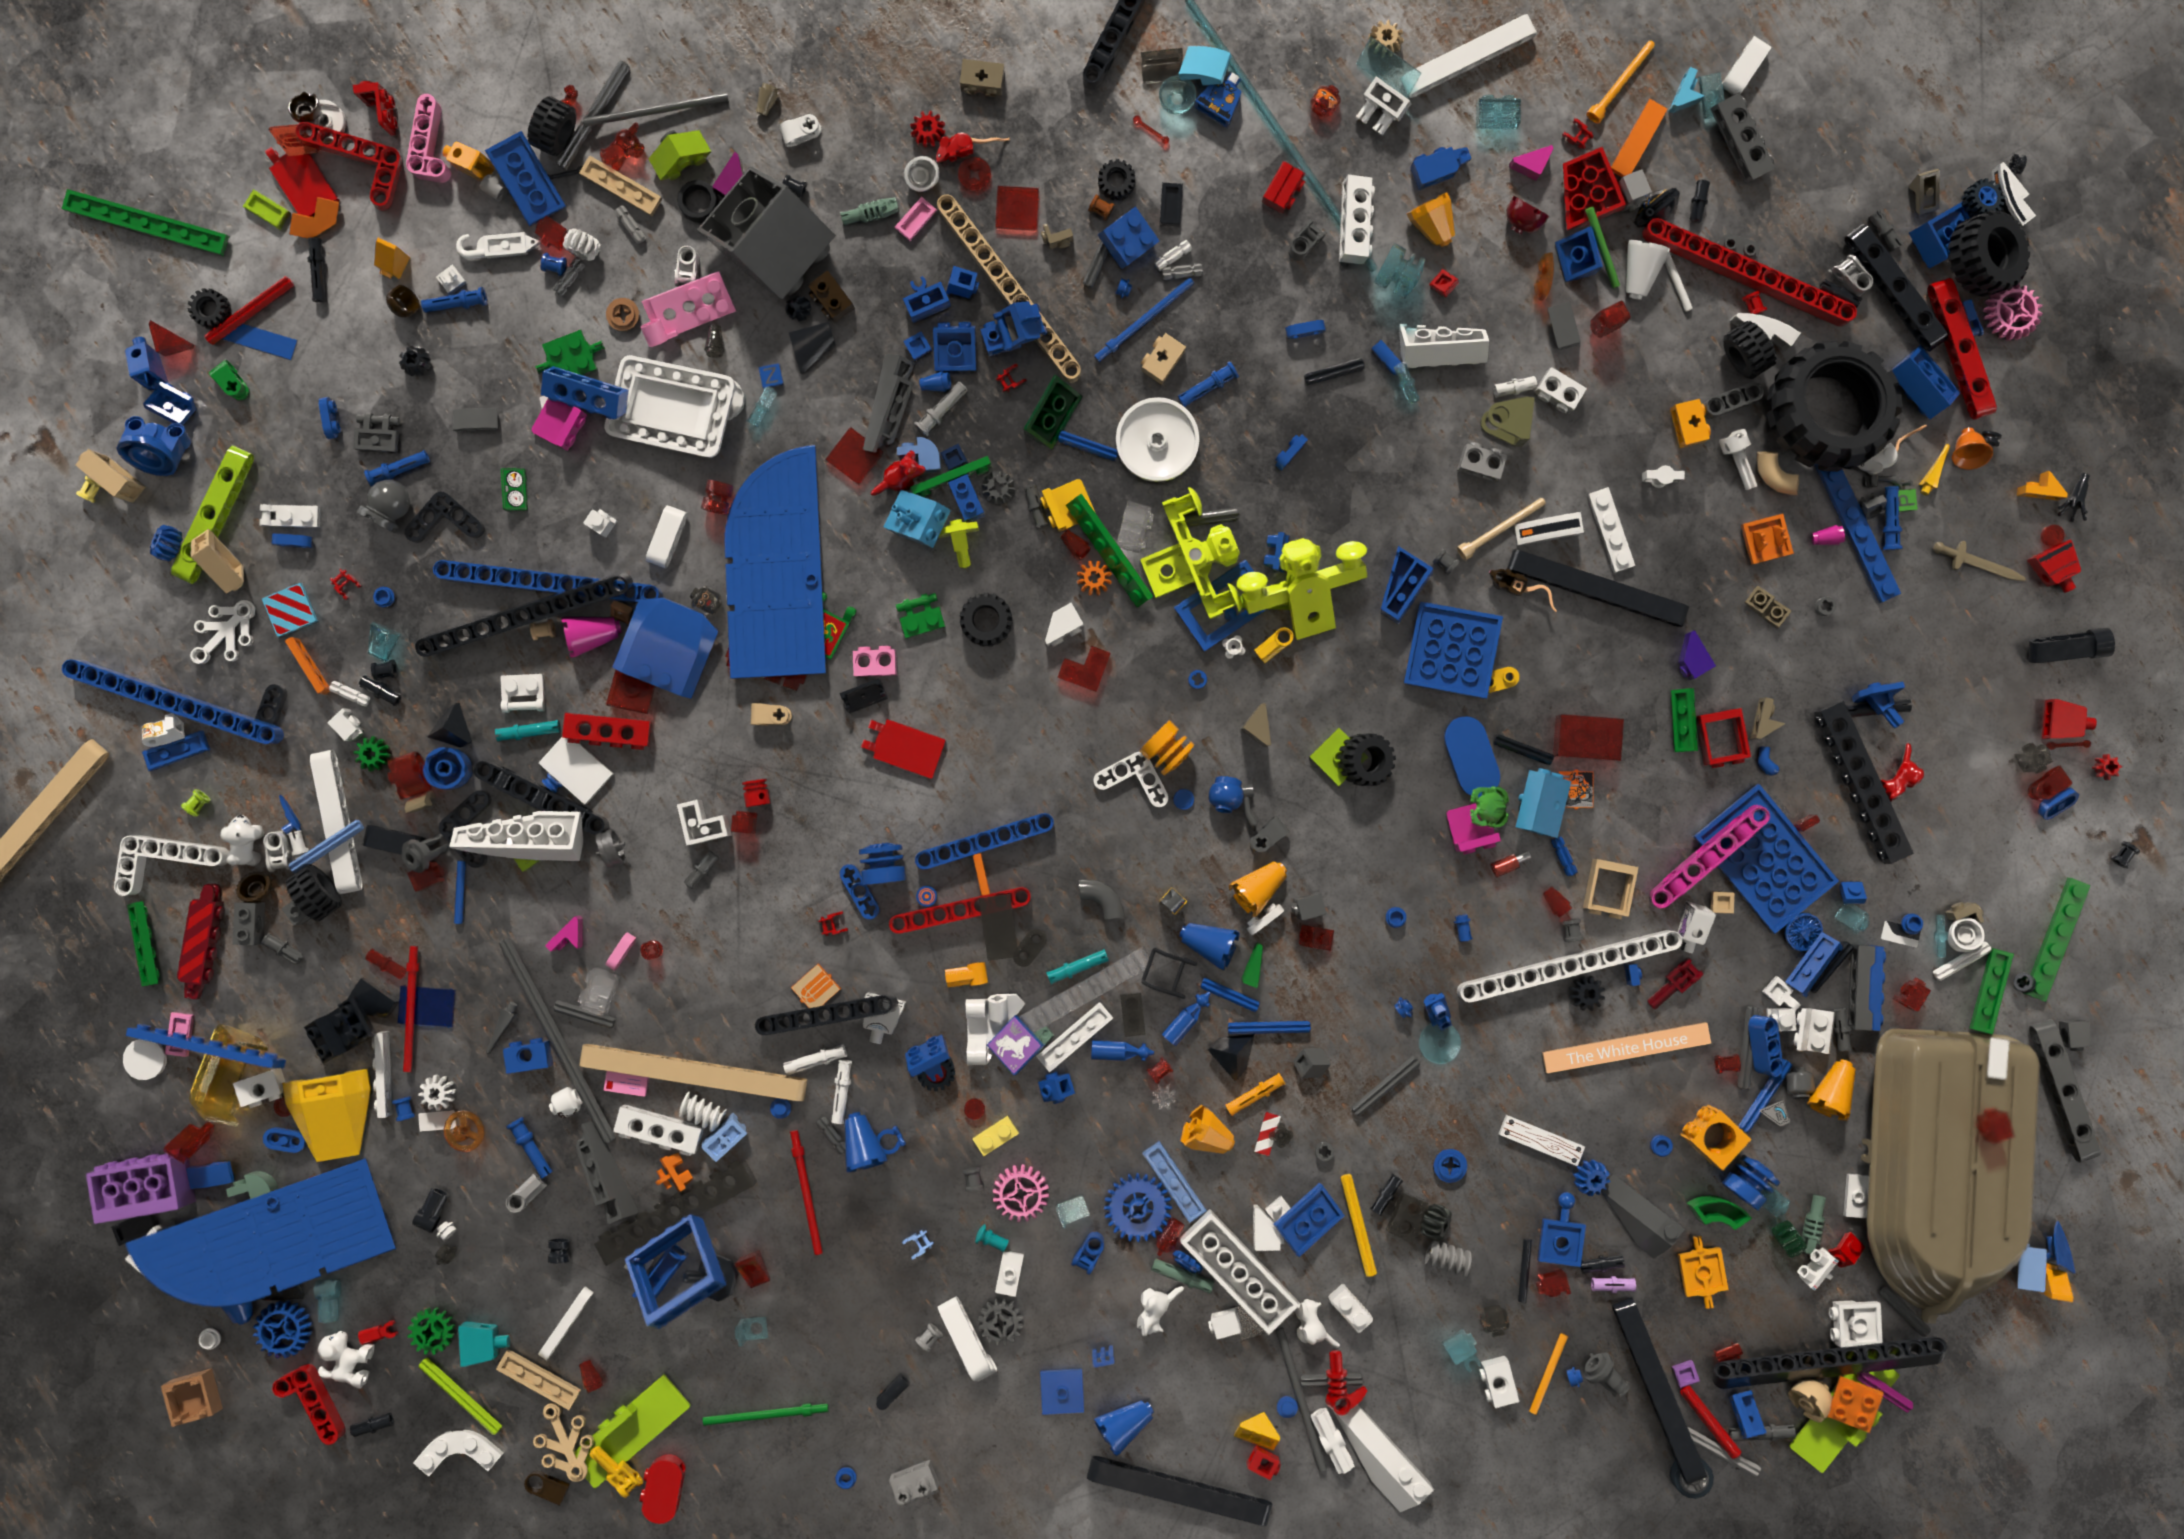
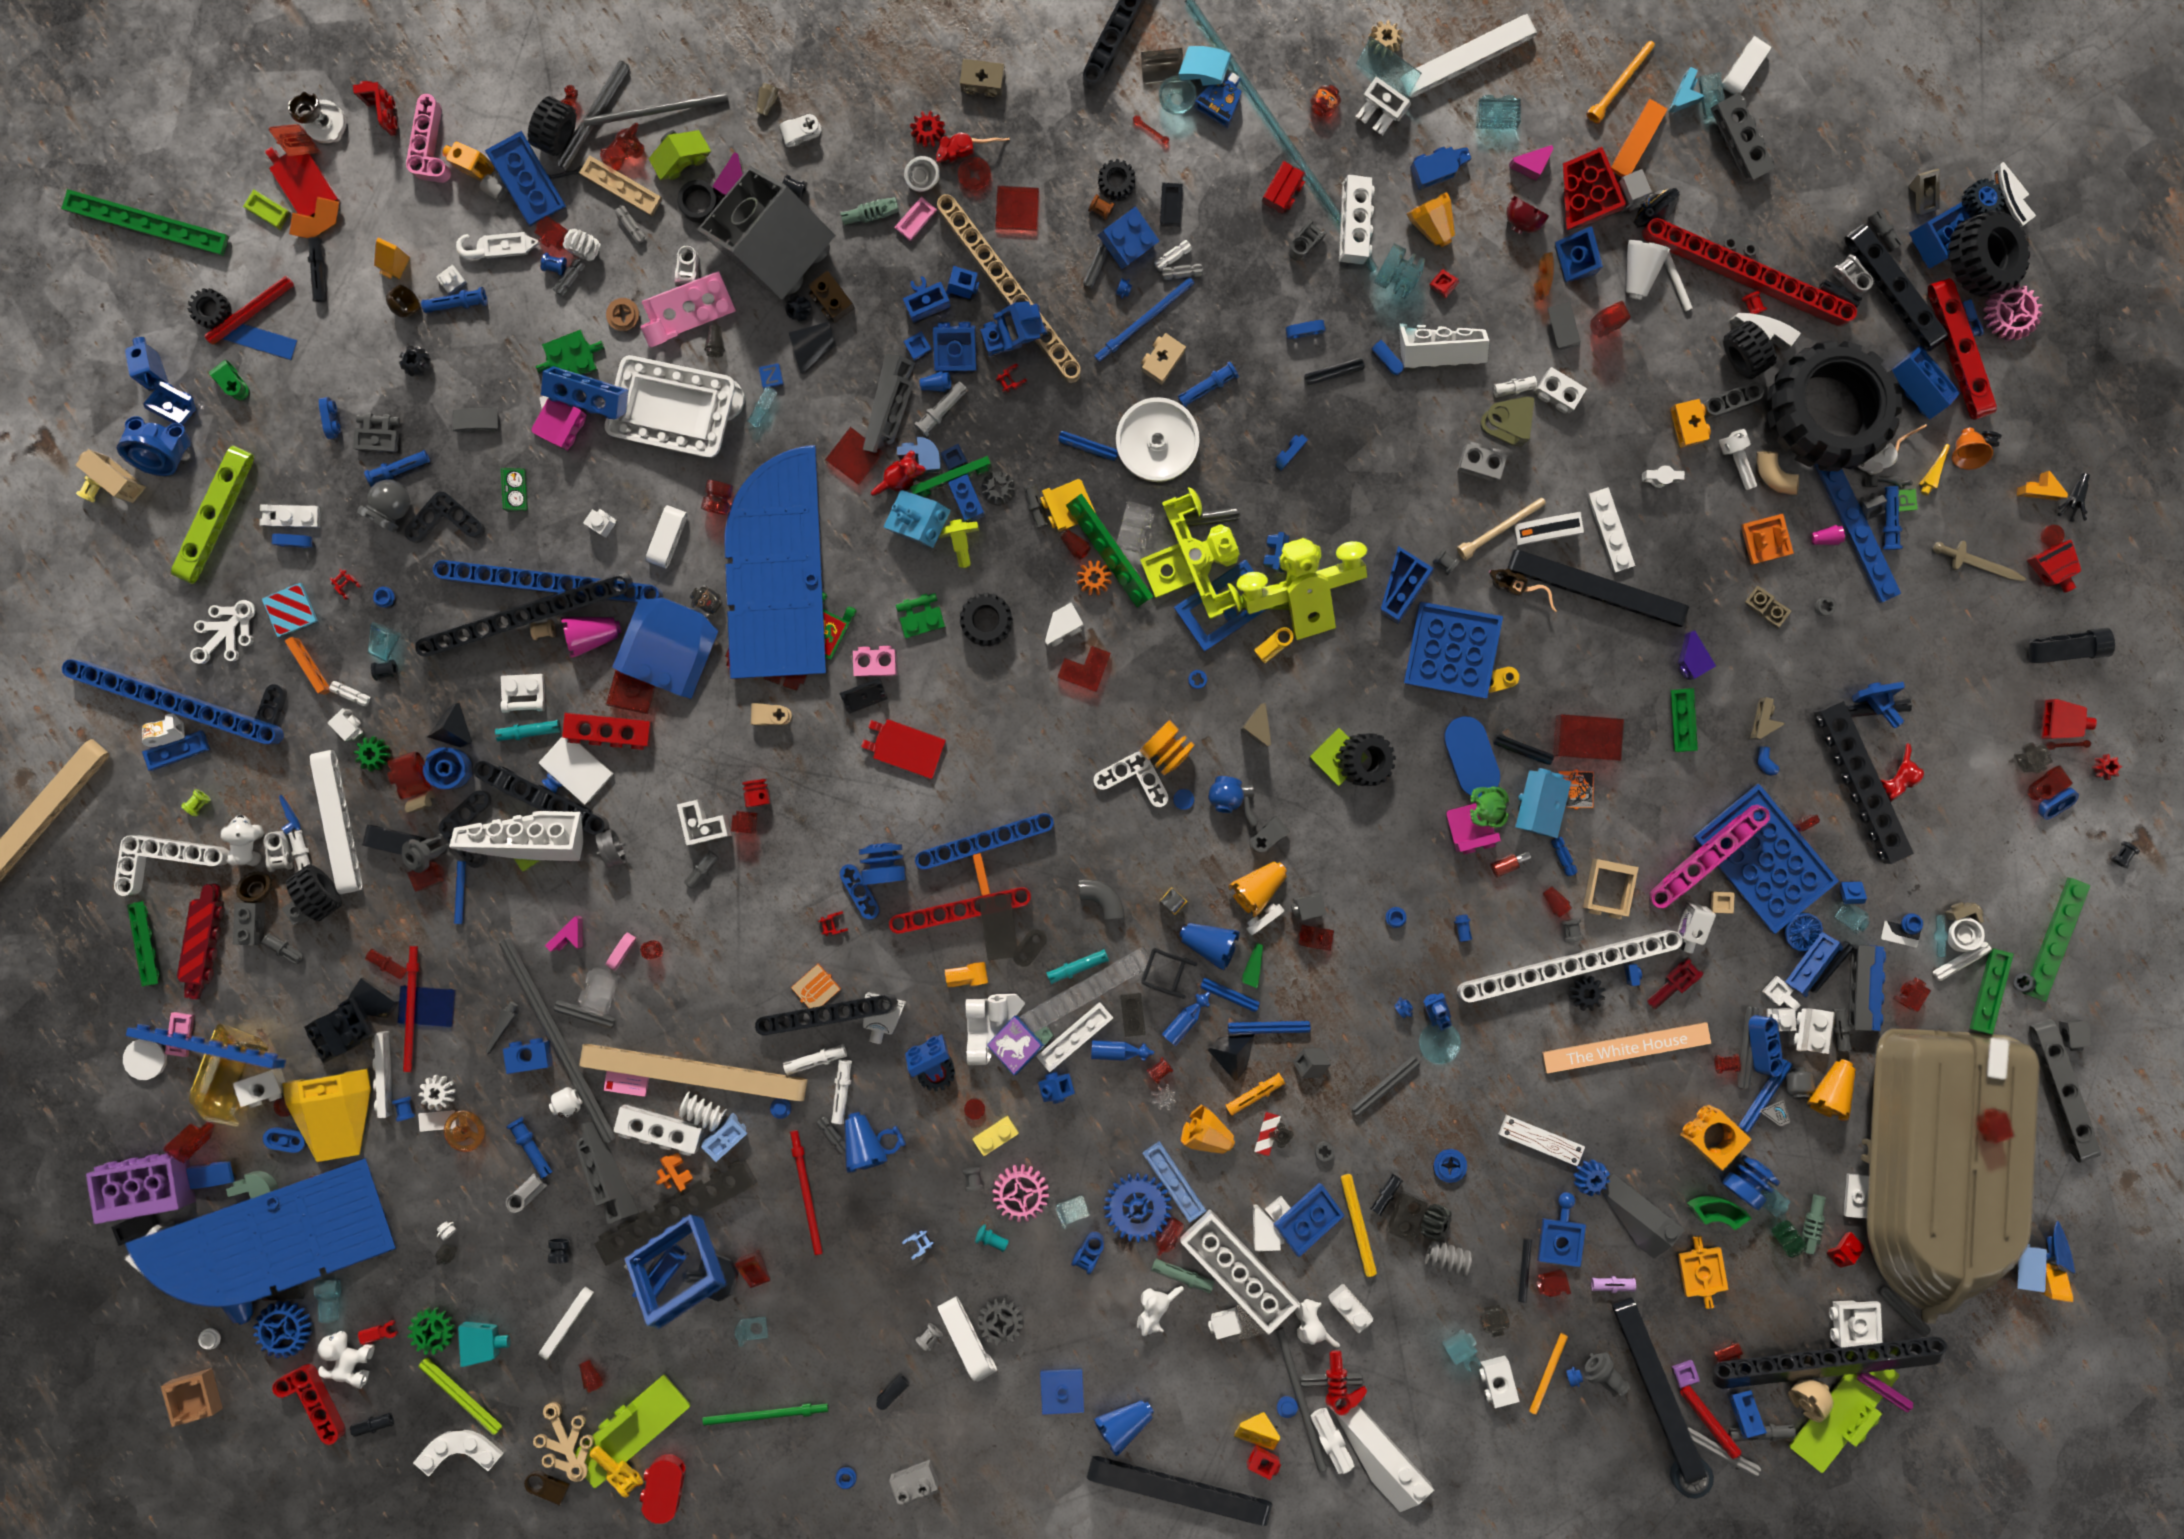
(166, 543): blue gear -> none
(167, 342): clear red slope -> none
(217, 561): tan window -> none
(326, 846): medium blue axle -> none
(358, 153): red beam -> none
(380, 690): black pin -> none
(428, 1215): black piece -> none
(538, 1379): tan plate -> none
(621, 612): medium nougat tile -> none
(926, 896): blue tile -> none
(1009, 1273): white plate -> none
(1052, 412): dark green slope -> none
(1060, 239): dark tan bracket -> none
(1103, 1354): blue tile -> none
(1187, 1262): blue gear -> none
(1227, 643): white plate -> none
(1406, 382): clear light blue axle -> none
(1574, 140): red piece -> none
(1602, 247): bright green bar -> none
(1602, 1264): black pin -> none
(1661, 1145): blue tile -> none
(1699, 201): black axle -> none
(1740, 734): red window -> none
(1818, 1268): white hips -> none
(1855, 1404): orange plate -> none
(2018, 163): black bush -> none

